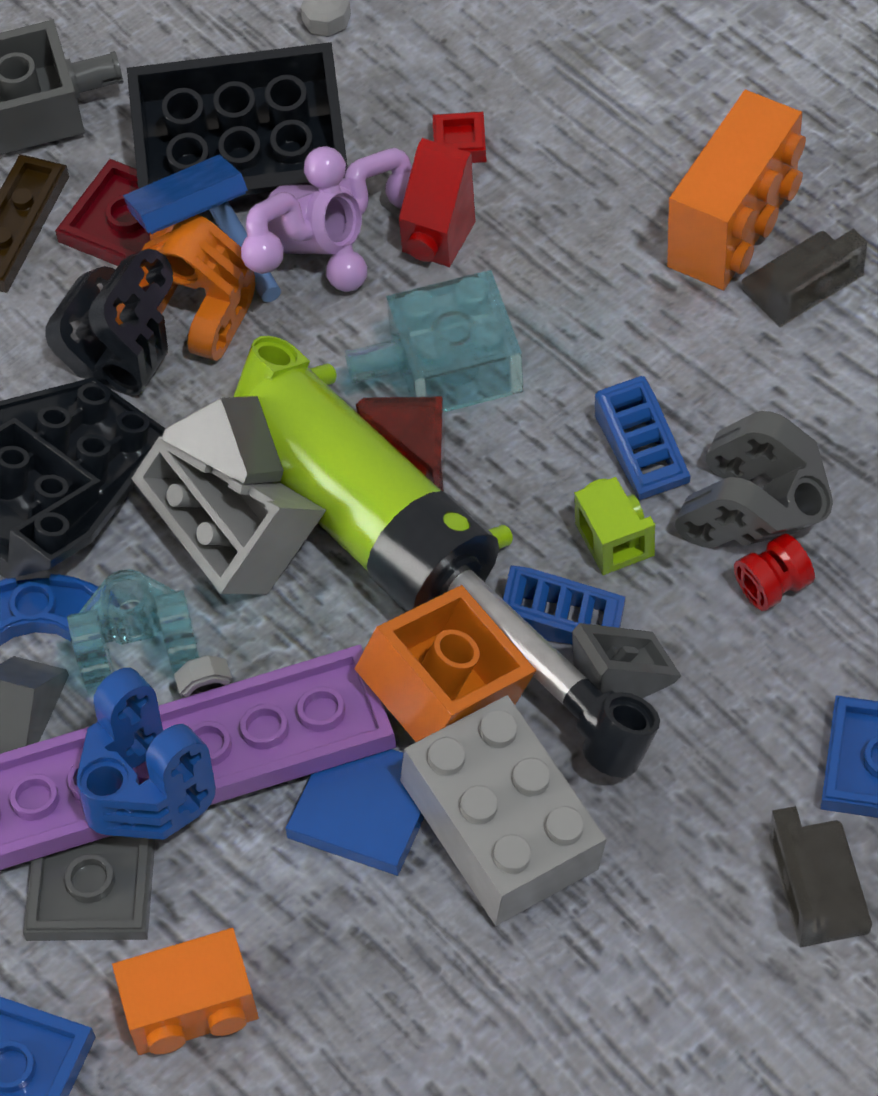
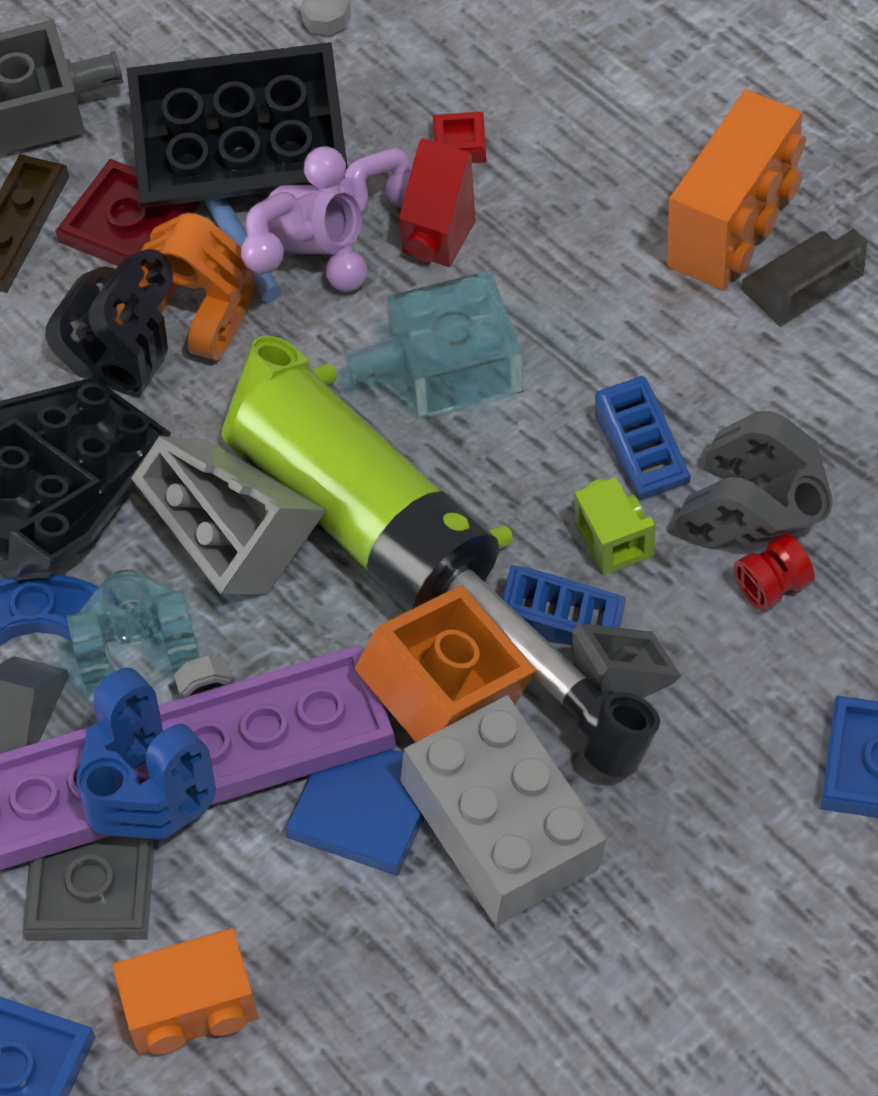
(185, 194): blue tile -> none
(230, 438): slope -> none
(413, 428): clear red slope -> none
(818, 879): clear smoke panel -> none

